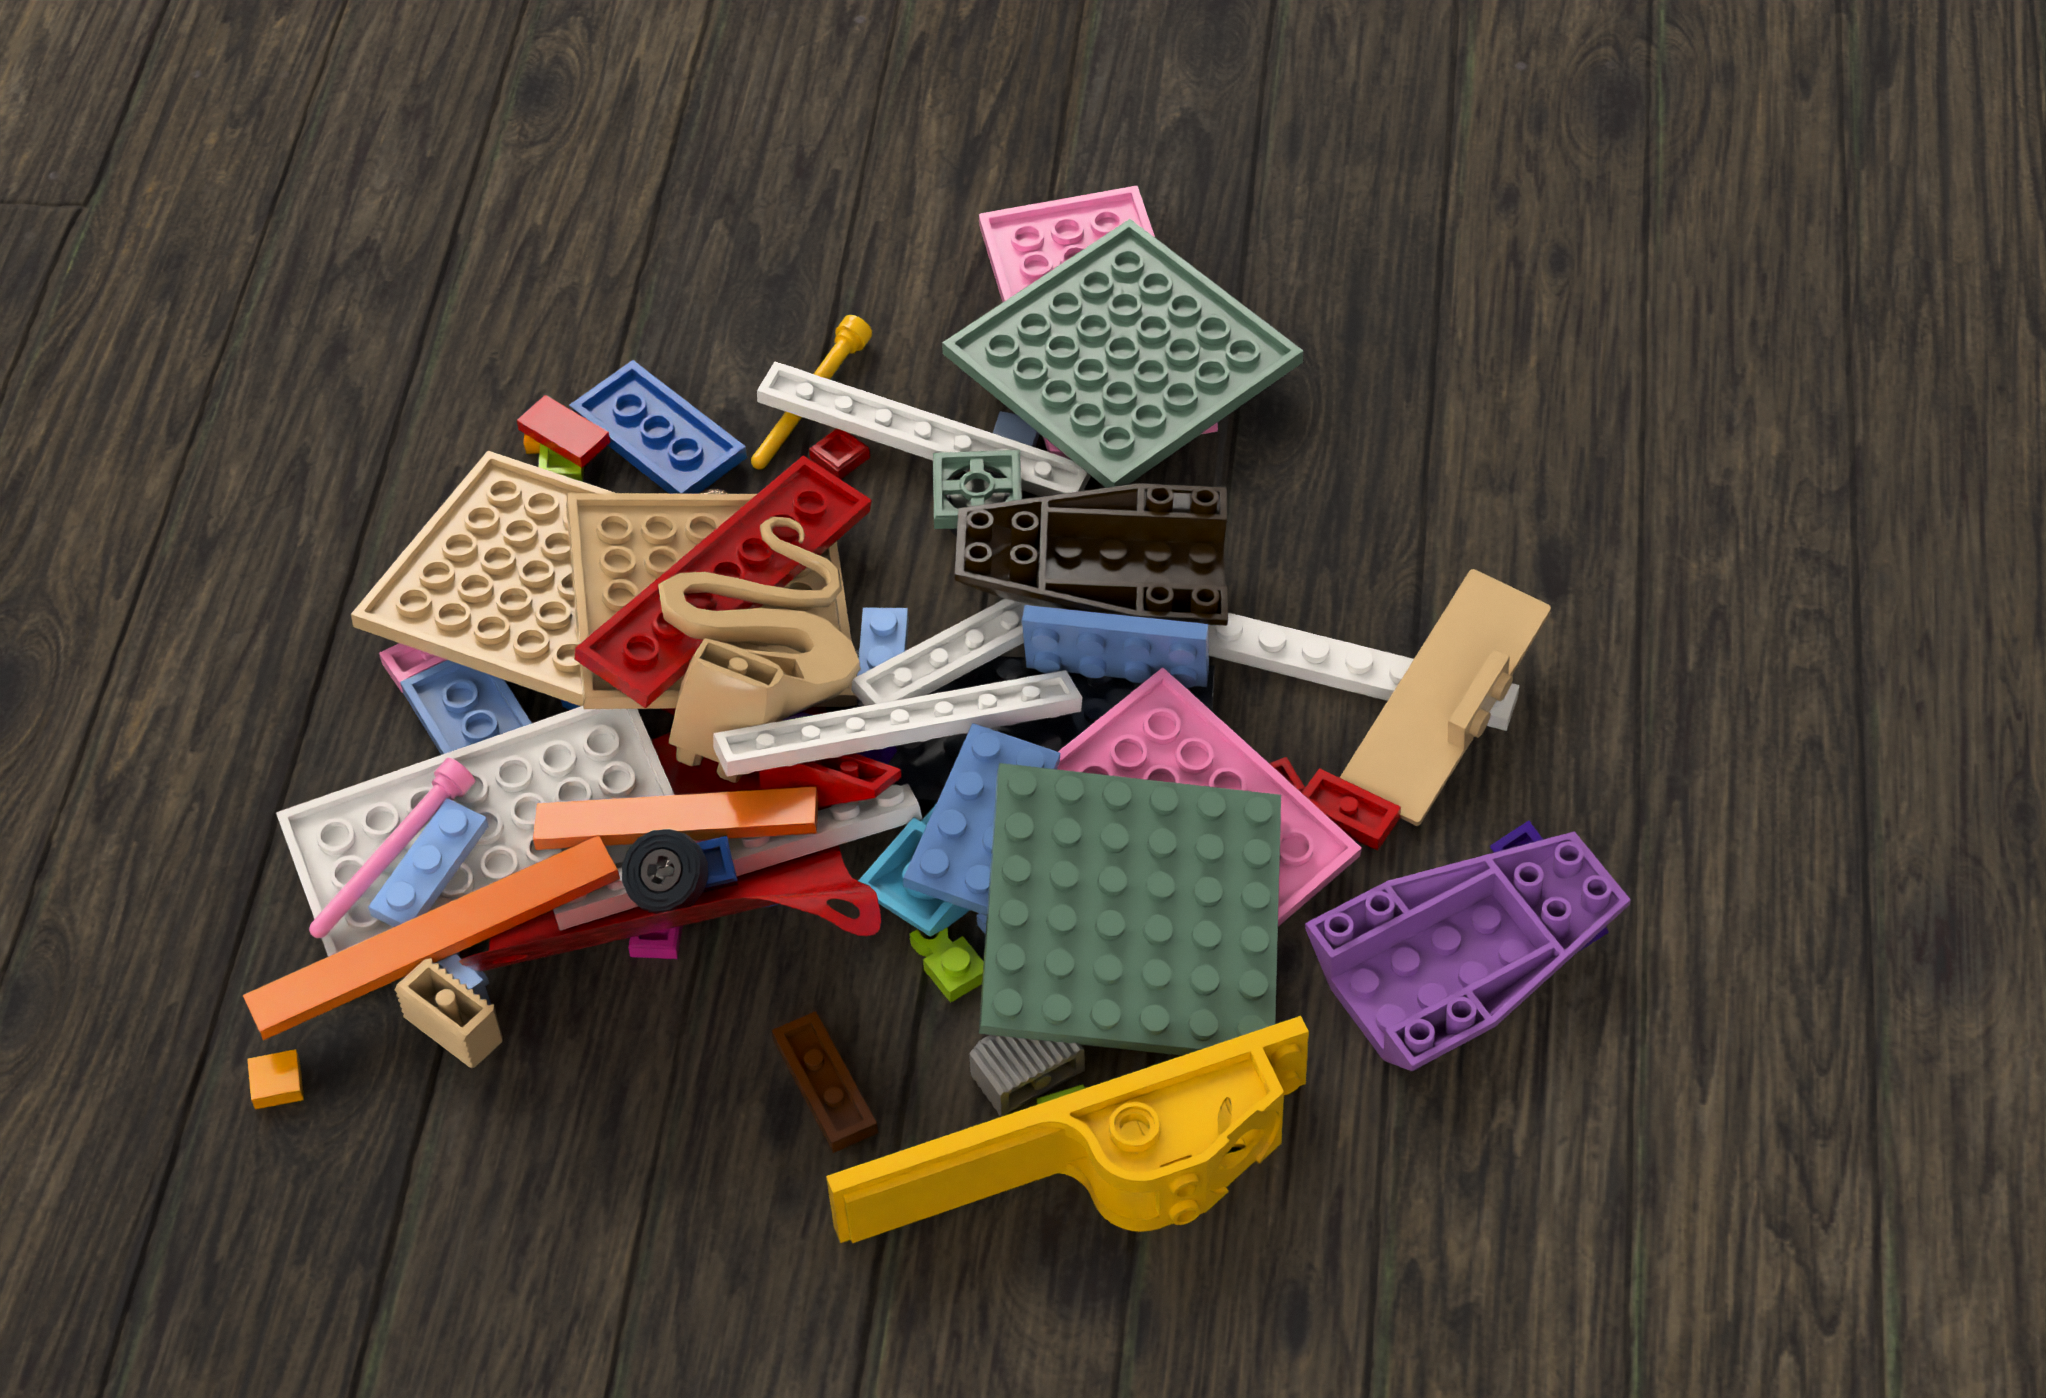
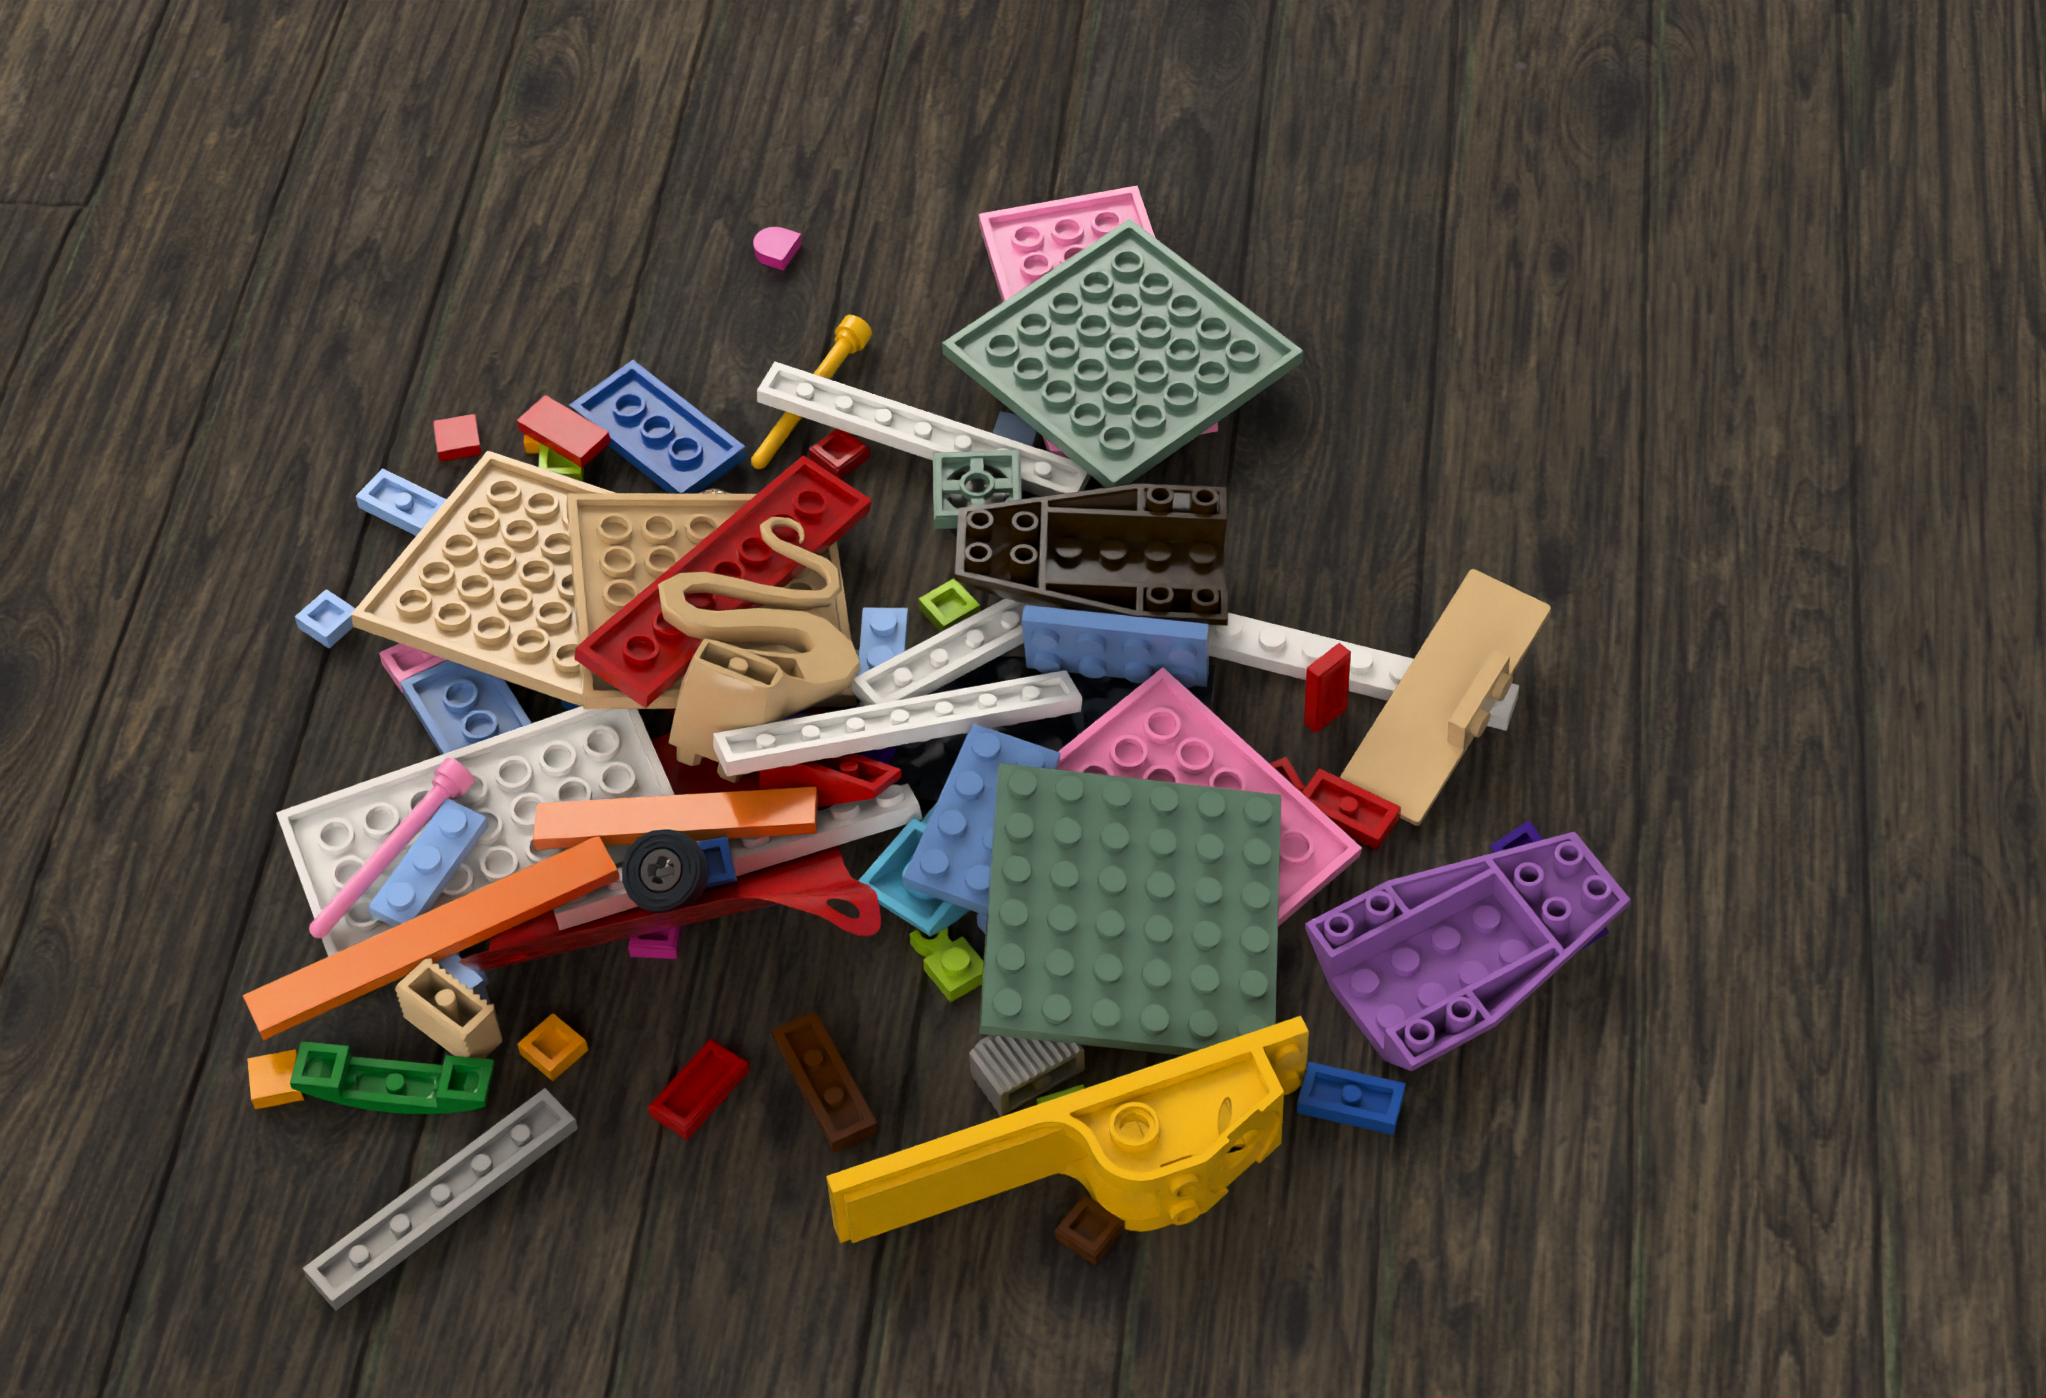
(326, 618): none -> light blue plate
(391, 1085): none -> green slope
(399, 501): none -> light blue plate
(439, 1199): none -> light grey plate
(457, 437): none -> tile
(552, 1047): none -> light orange tile
(698, 1089): none -> red tile
(776, 246): none -> tile
(948, 605): none -> lime tile
(1089, 1229): none -> reddish brown tile
(1327, 688): none -> red tile
(1351, 1098): none -> blue plate

